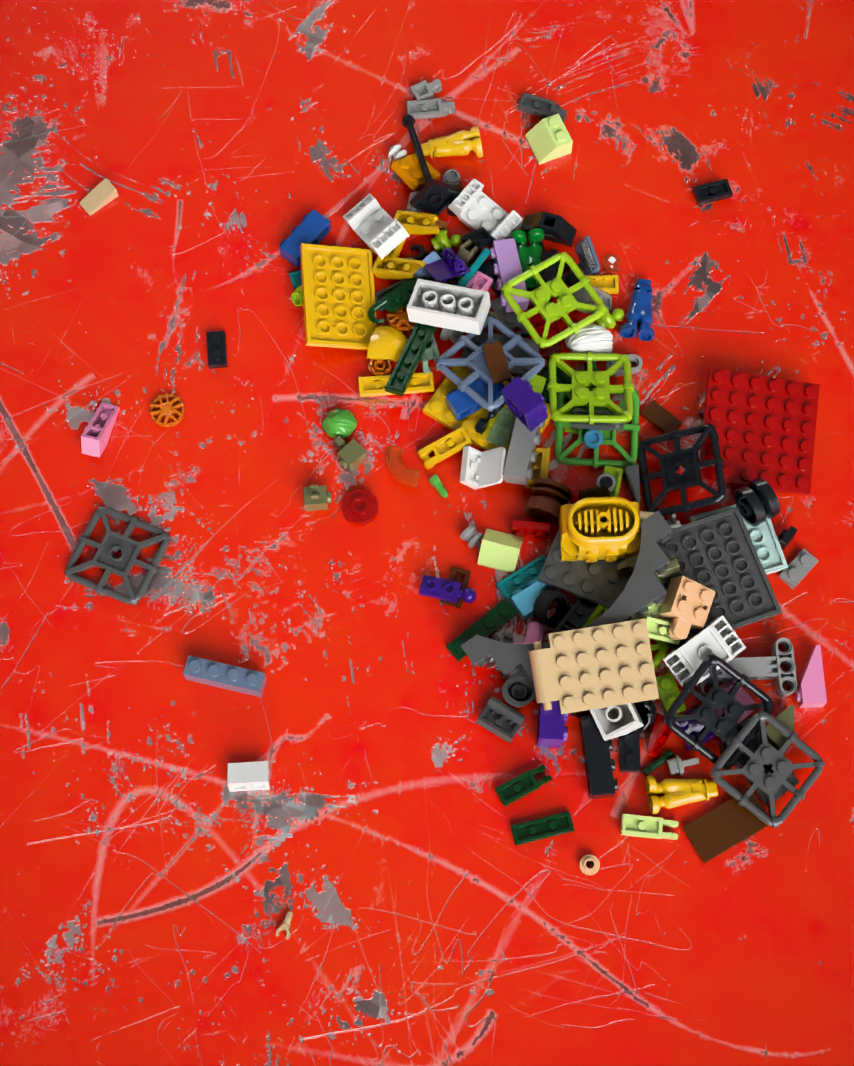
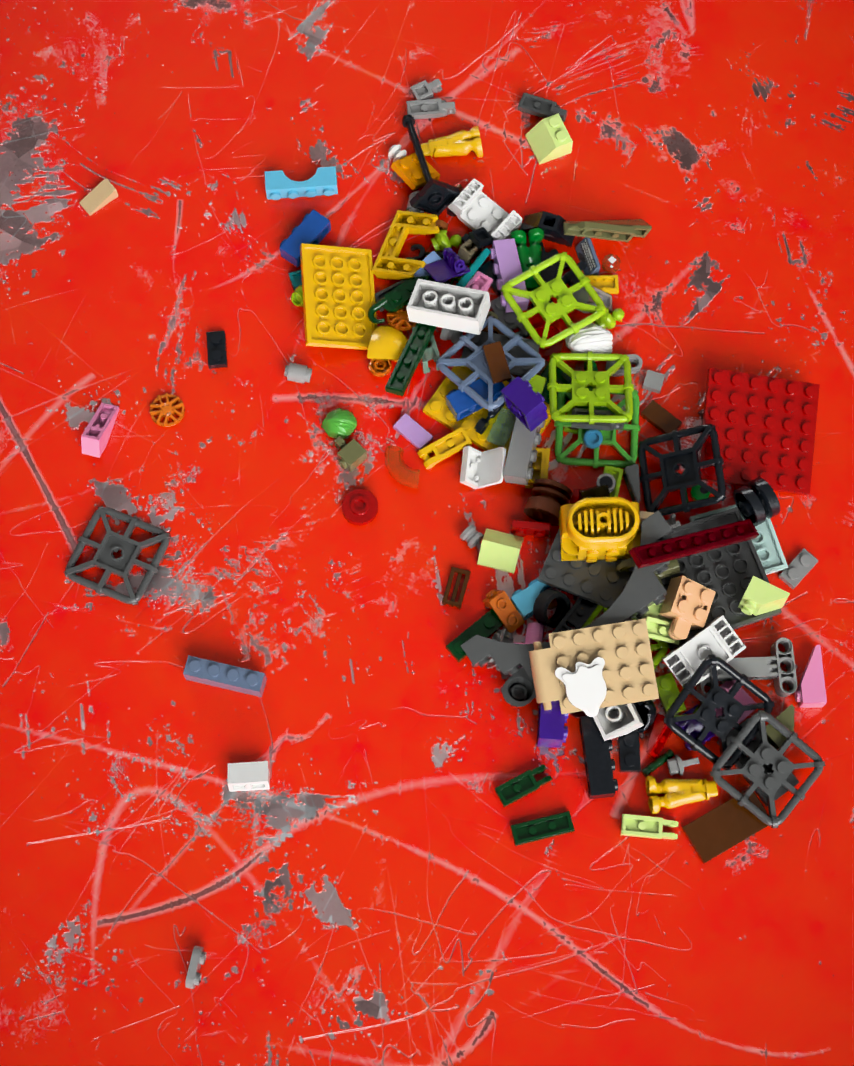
(193, 976): none -> light grey plate
(280, 186): none -> medium azure arch
(285, 925): tan piece -> none
(298, 373): none -> light grey brick
(316, 498): olive brick -> none
(375, 226): white plate -> none
(376, 385): yellow plate -> none
(412, 432): none -> lavender tile
(437, 484): bright green piece -> none
(445, 590): dark purple plate -> none
(451, 177): light grey plate -> none
(500, 719): dark grey bracket -> none
(504, 609): none -> orange bracket
(521, 577): teal tile -> none
(585, 686): none -> white tile
(589, 871): light nougat plate -> none
(608, 229): none -> olive wedge
(639, 311): blue piece -> none
(653, 381): none -> light grey tile
(693, 543): none -> dark red tile
(698, 493): none -> green tile
(712, 192): black plate -> none
(762, 597): none -> yellowish green slope
(786, 536): black plate -> none

